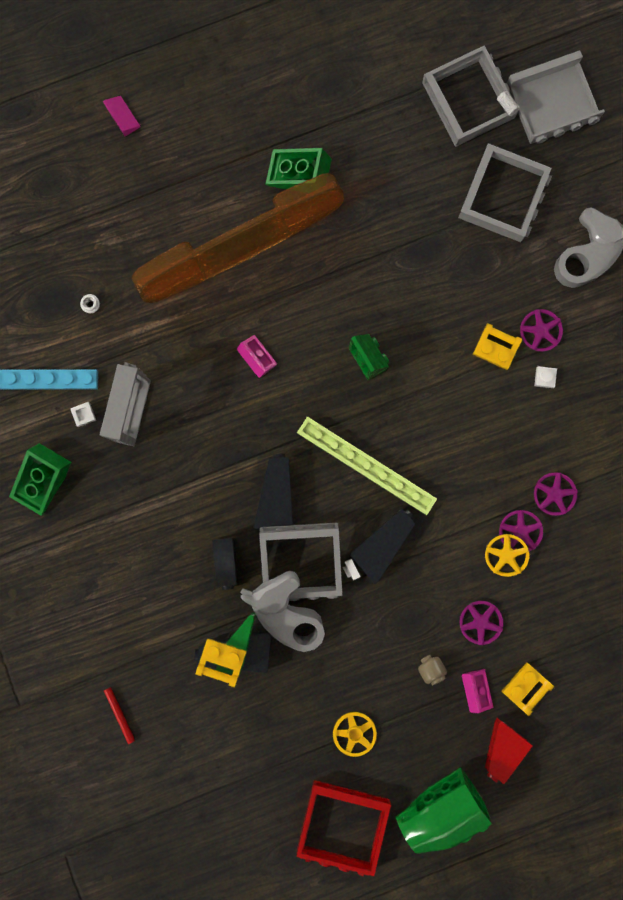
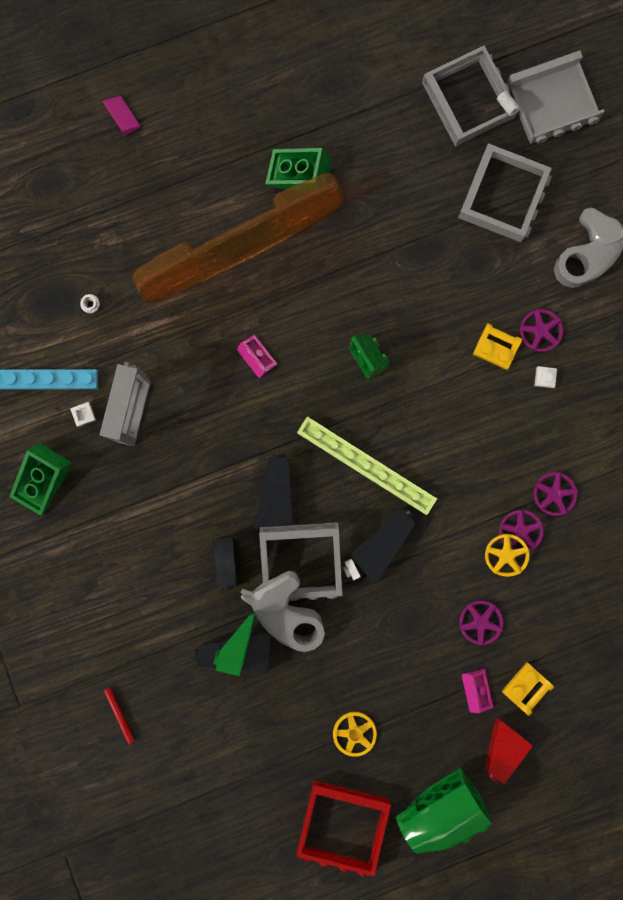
(224, 656): yellow plate -> none
(432, 670): dark tan head -> none

